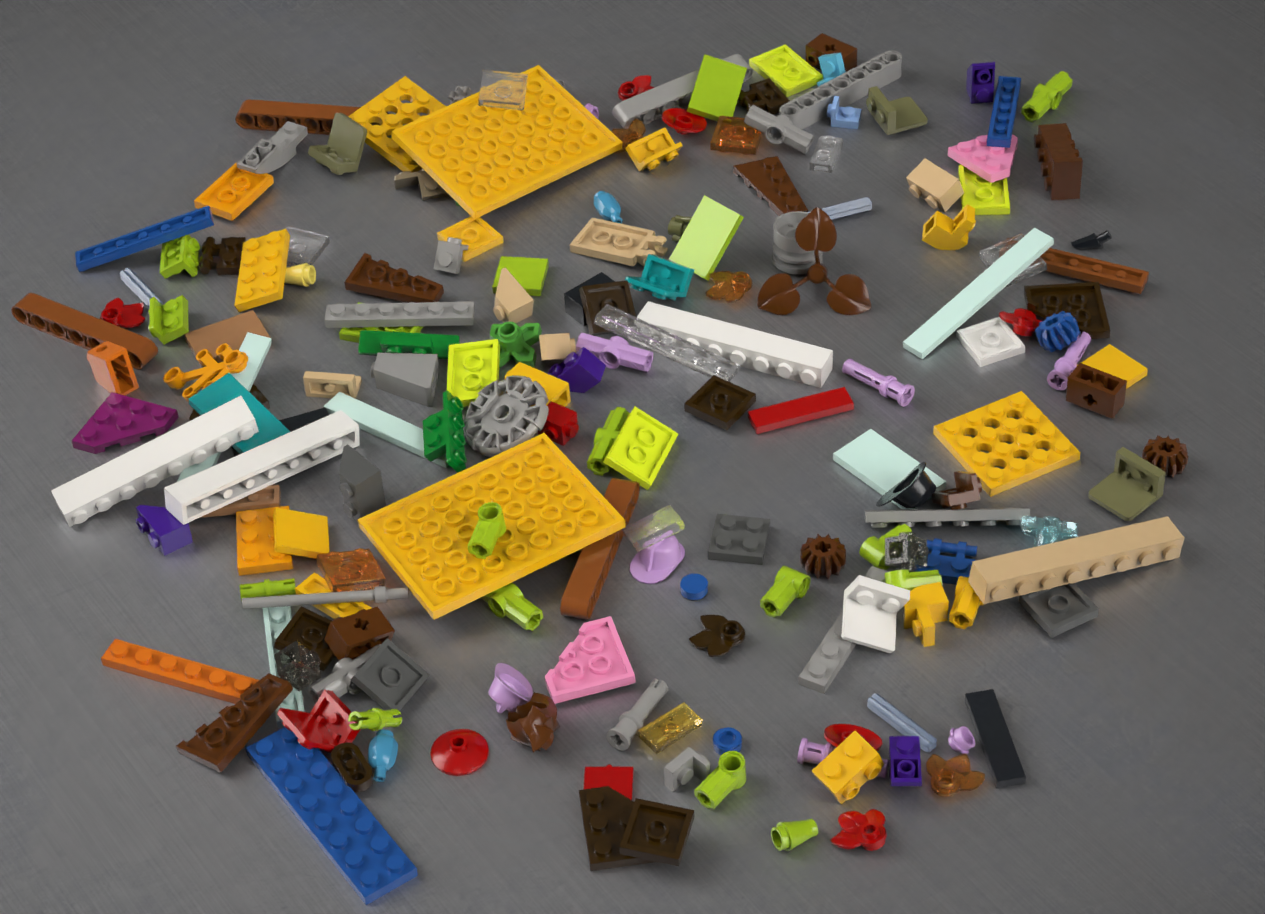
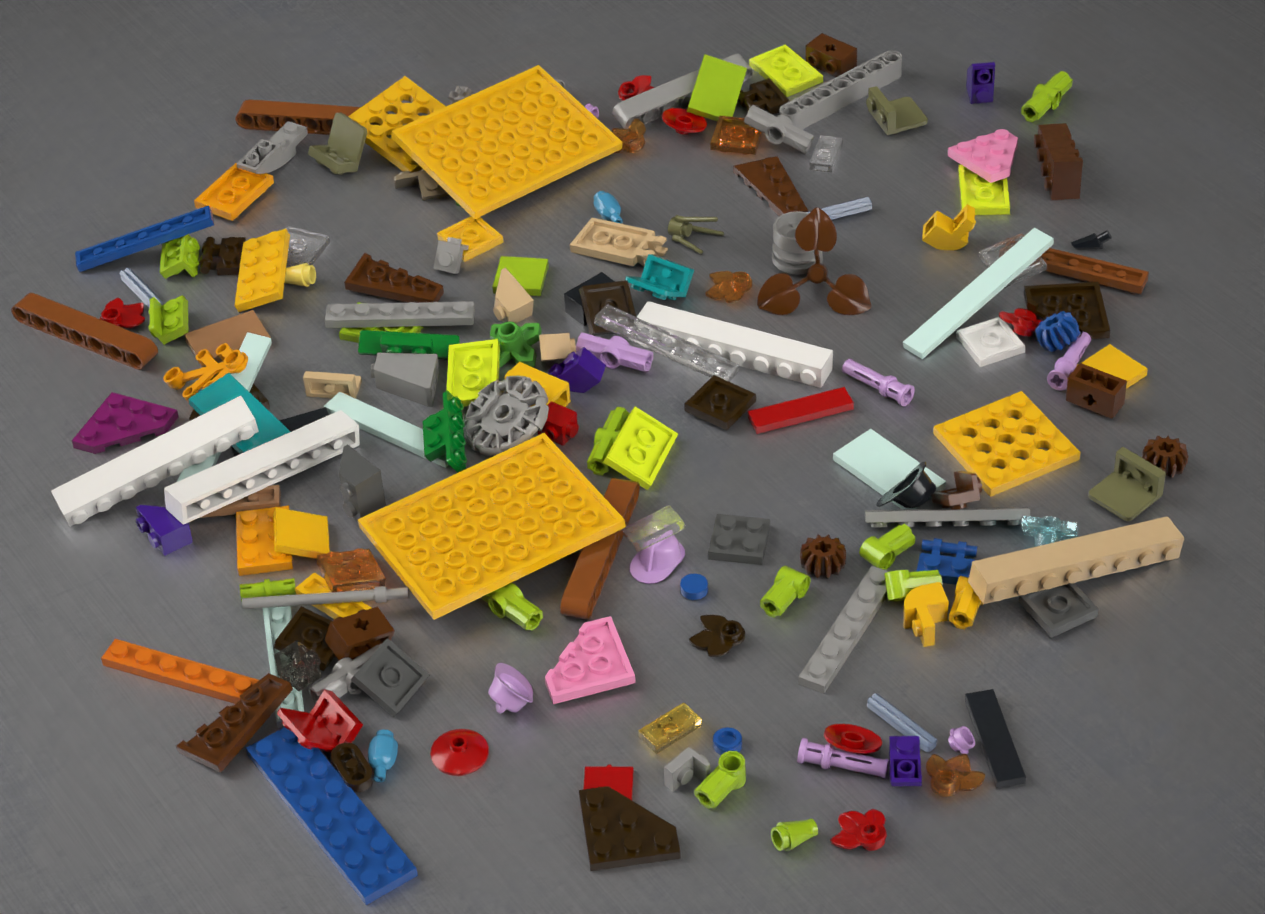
(109, 362): orange torso -> none
(374, 719): lime pin -> none
(487, 531): lime piece -> none
(503, 89): clear tile -> none
(534, 722): reddish brown hair -> none
(633, 720): light grey pin -> none
(653, 149): yellow bracket -> none
(657, 832): dark brown plate -> none
(706, 237): tile -> none
(831, 67): medium azure bracket -> none
(843, 116): light blue bracket -> none
(849, 767): yellow bracket -> none
(871, 613): white bracket -> none
(906, 551): clear smoke brick -> none
(934, 185): tan brick -> none
(1004, 112): blue tile -> none

